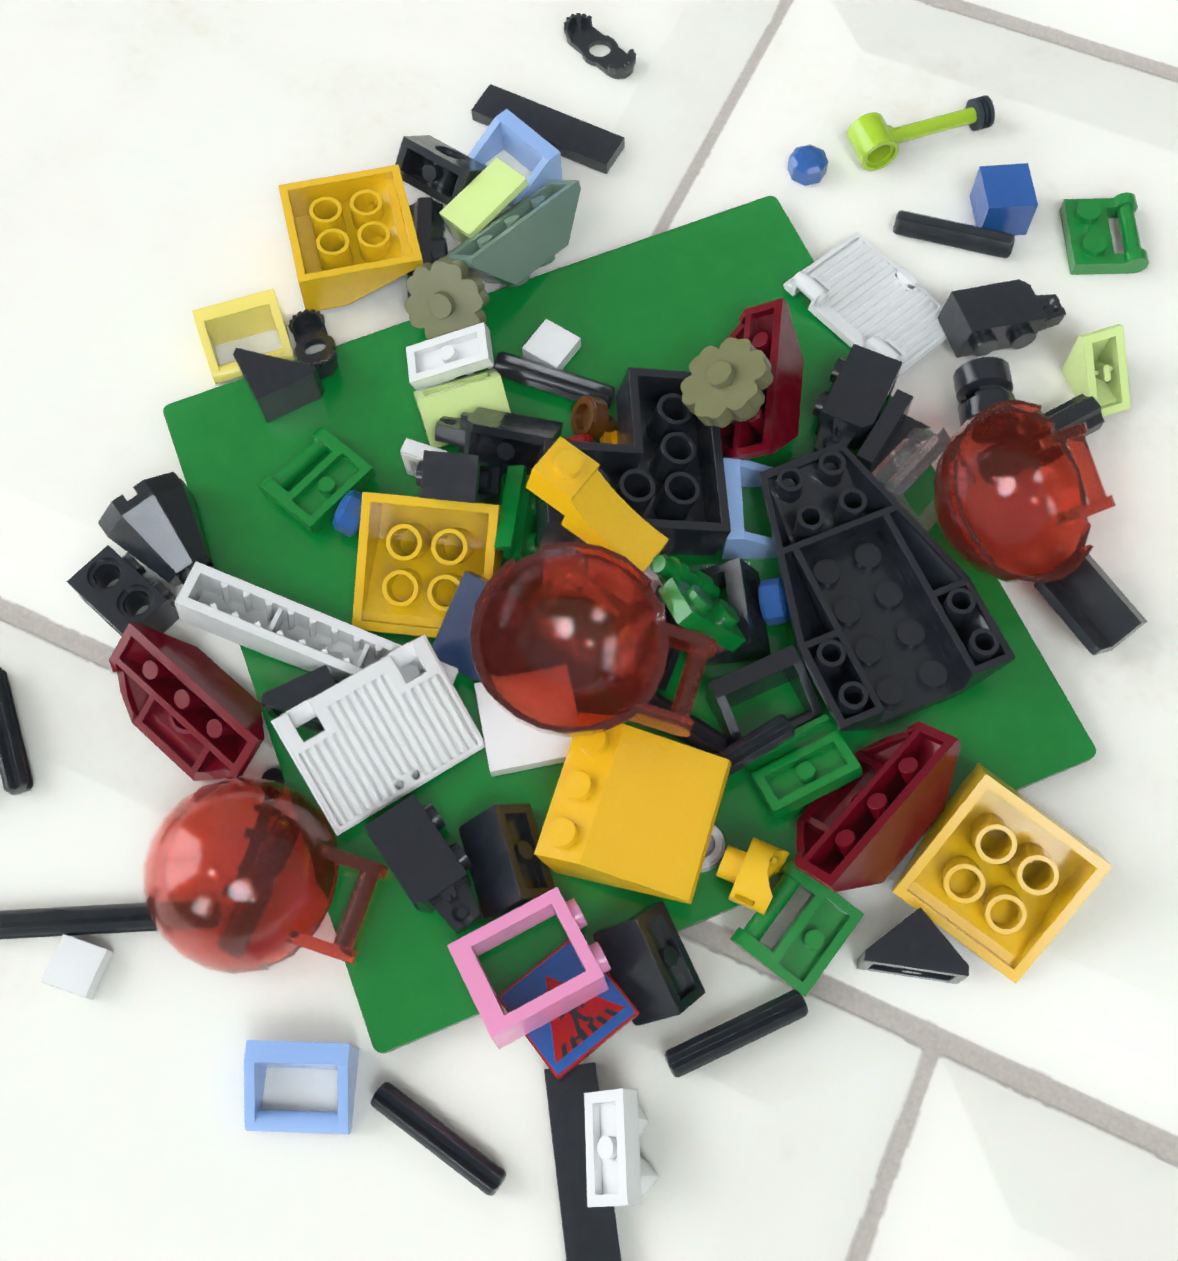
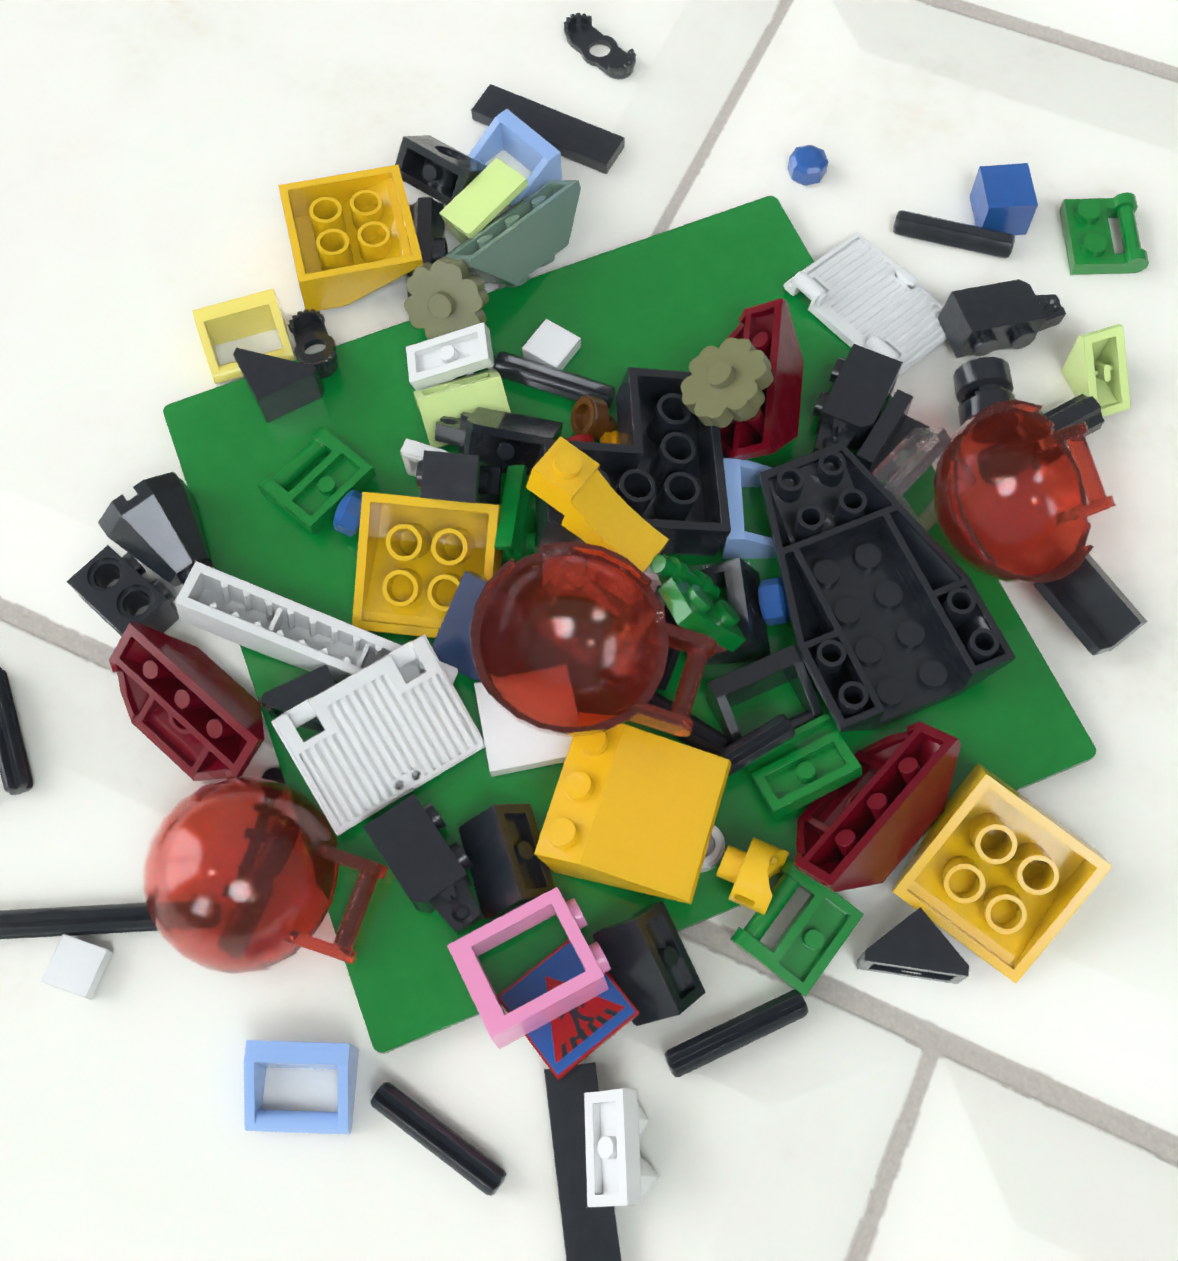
(878, 143): lime piece -> none

